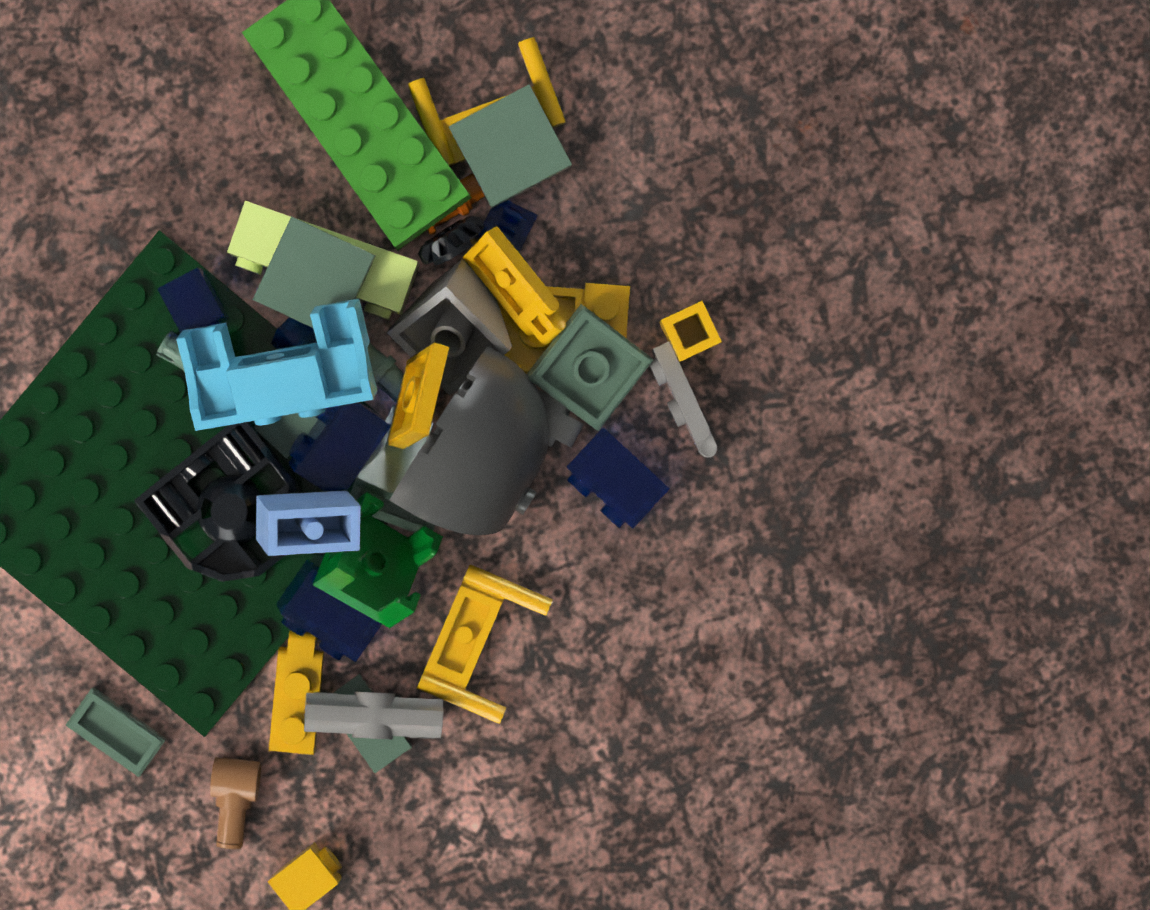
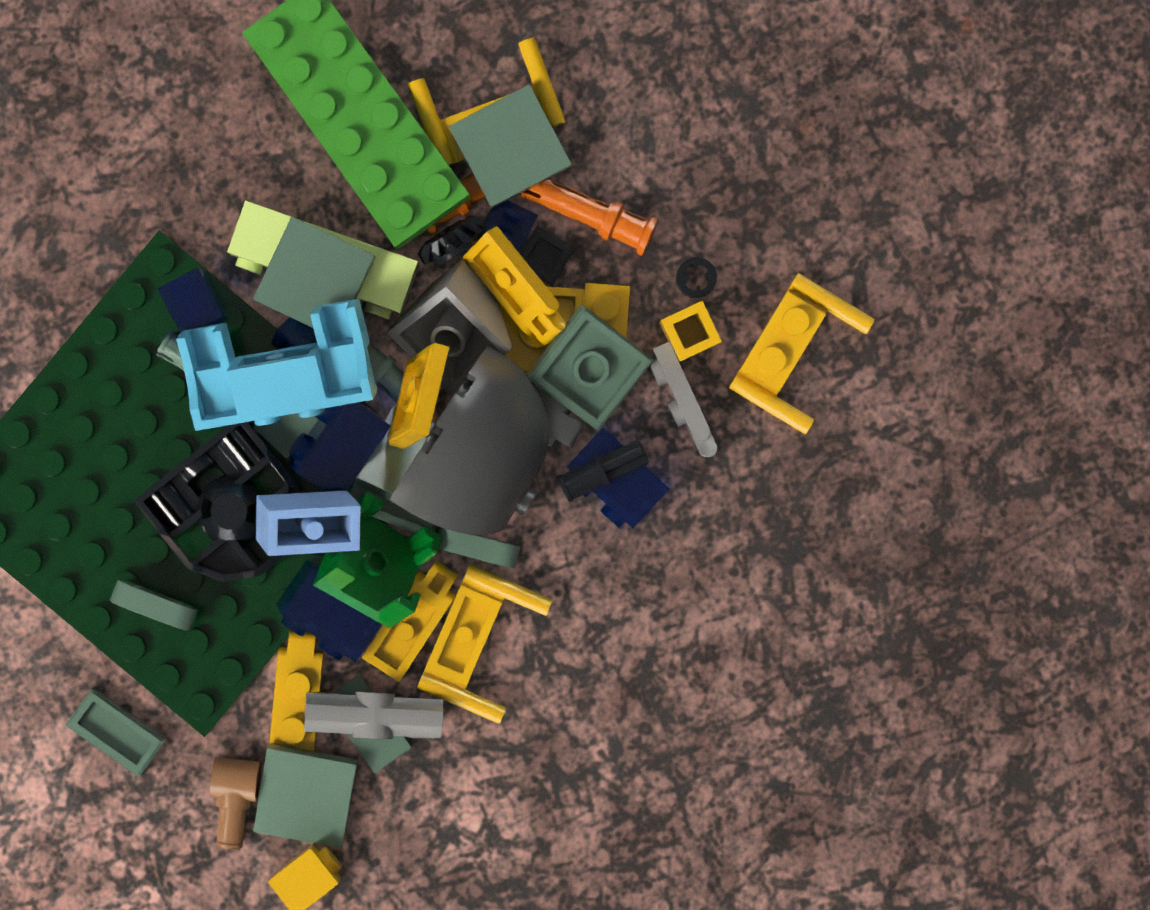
(154, 605): none -> sand green beam
(305, 795): none -> sand green tile
(397, 647): none -> yellow hinge
(479, 547): none -> sand green beam
(546, 254): none -> black tile
(603, 470): none -> black axle
(610, 219): none -> orange pin
(710, 276): none -> black bush
(784, 343): none -> yellow plate

